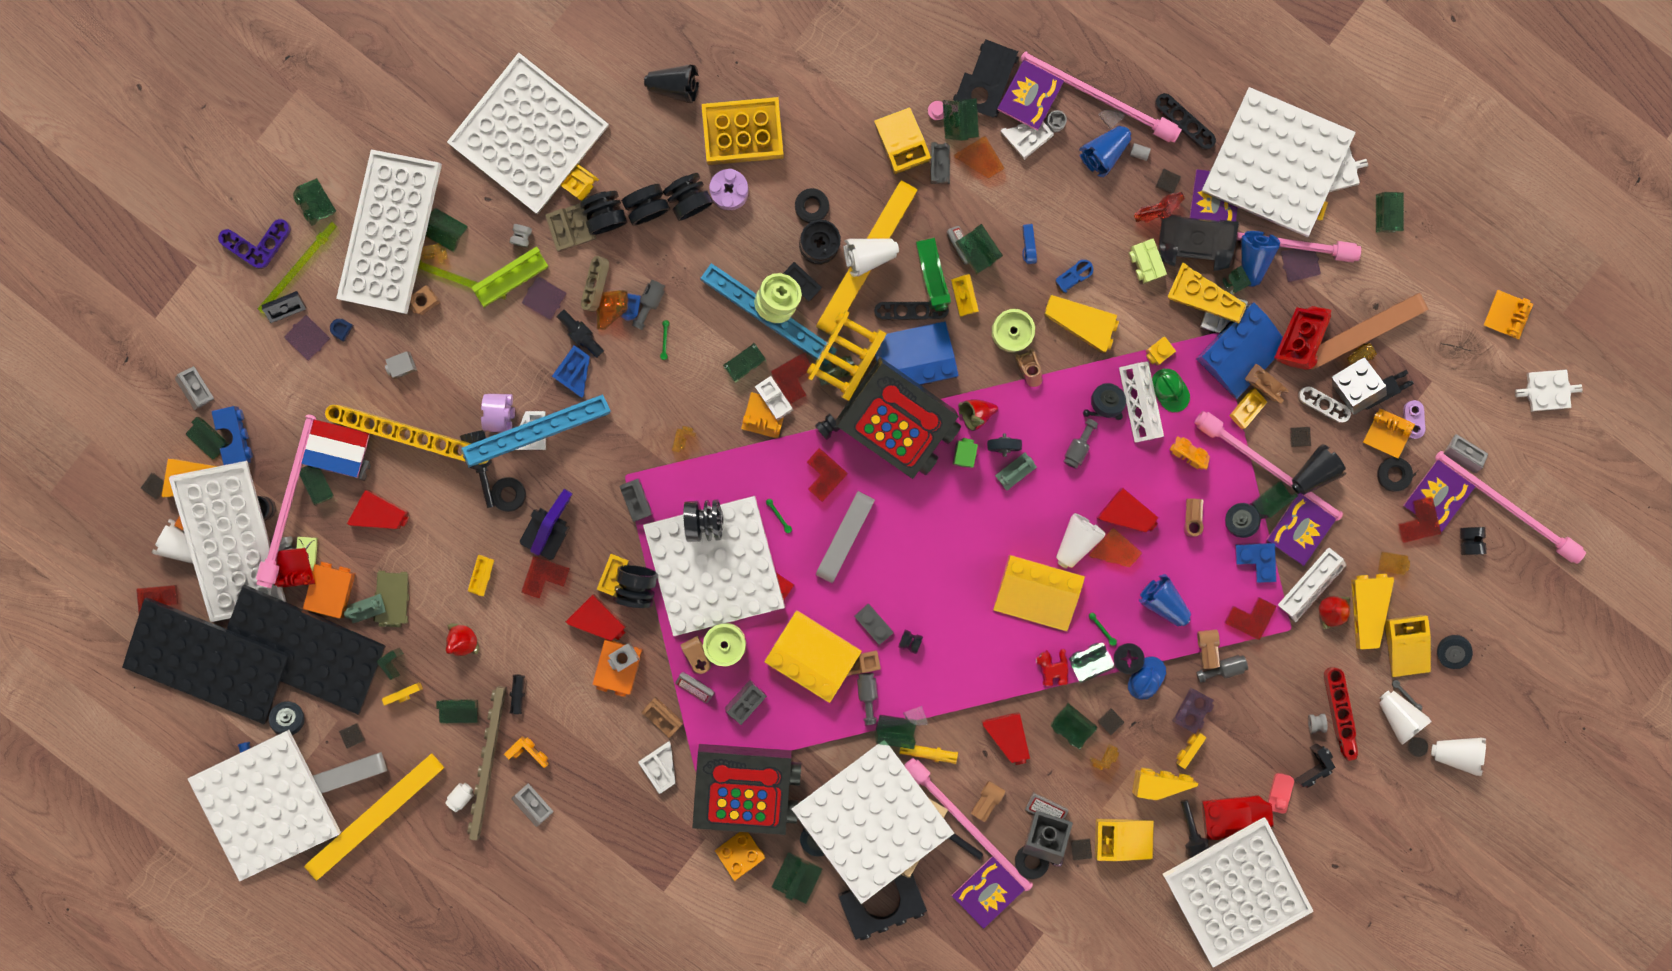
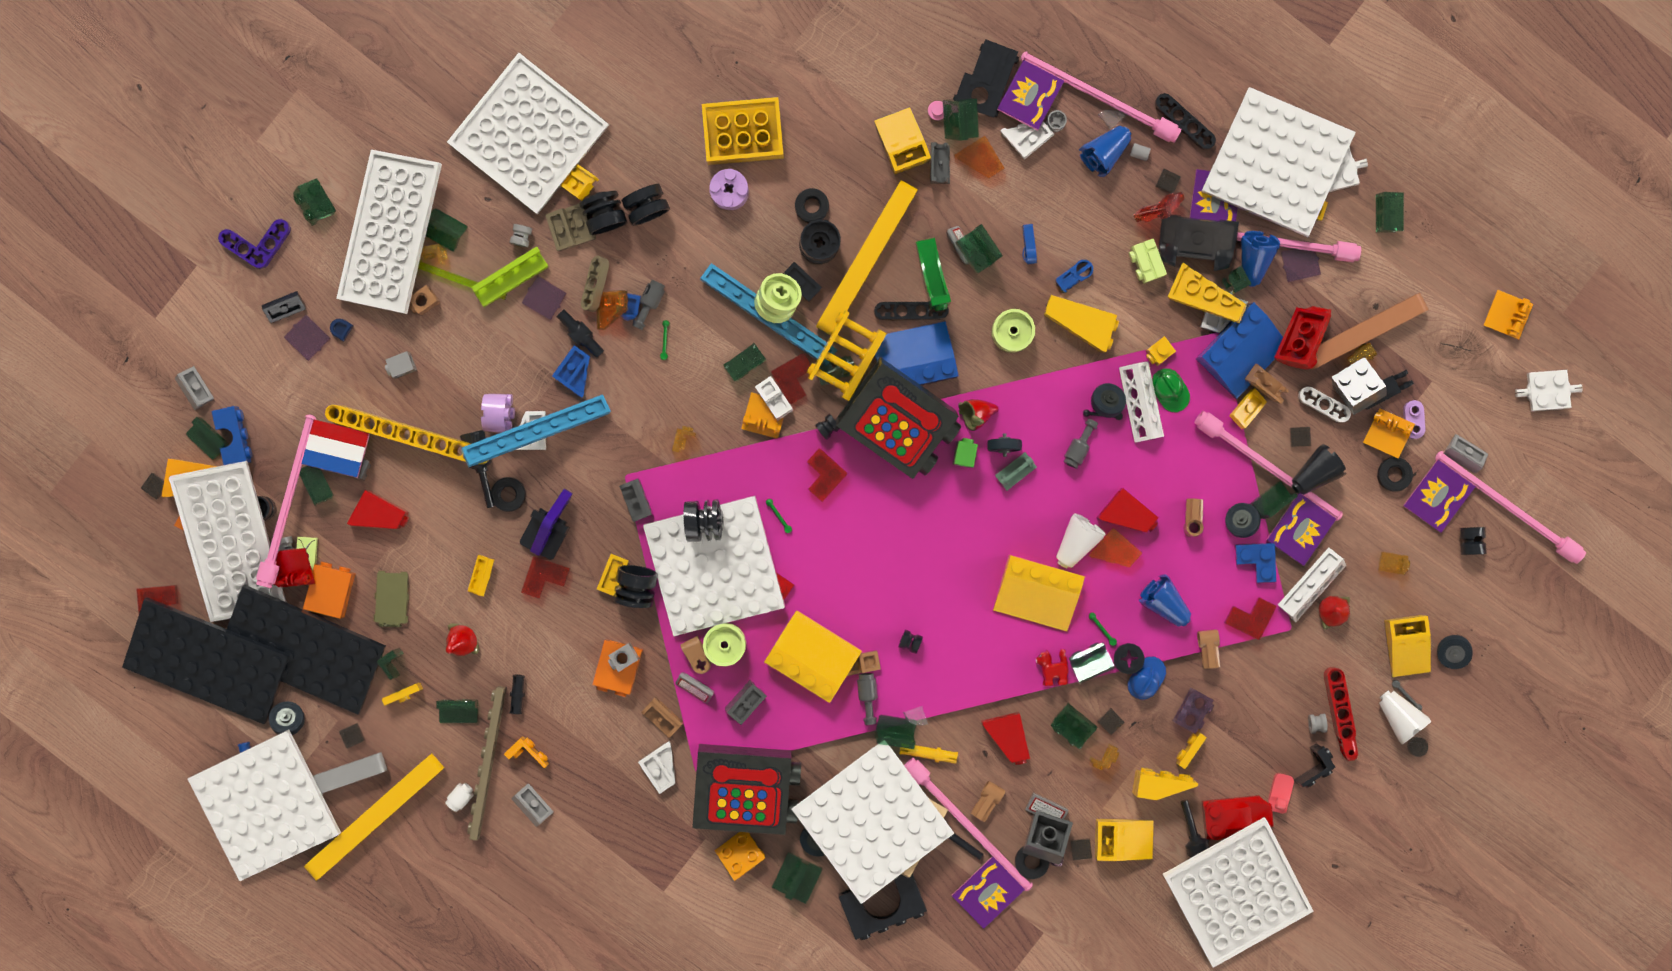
(173, 544): white cone -> none
(321, 239): clear neon green bar -> none
(365, 609): sand green hinge -> none
(597, 620): red slope -> none
(674, 82): black cone -> none
(686, 194): black wheel -> none
(845, 537): light grey beam -> none
(868, 254): white cone -> none
(873, 624): dark grey plate -> none
(964, 295): yellow plate -> none
(1029, 365): medium nougat piece -> none
(1198, 456): light orange hinge -> none
(1228, 668): dark grey piece -> none
(1370, 608): yellow slope -> none
(1425, 524): clear red plate -> none
(1461, 754): white cone -> none

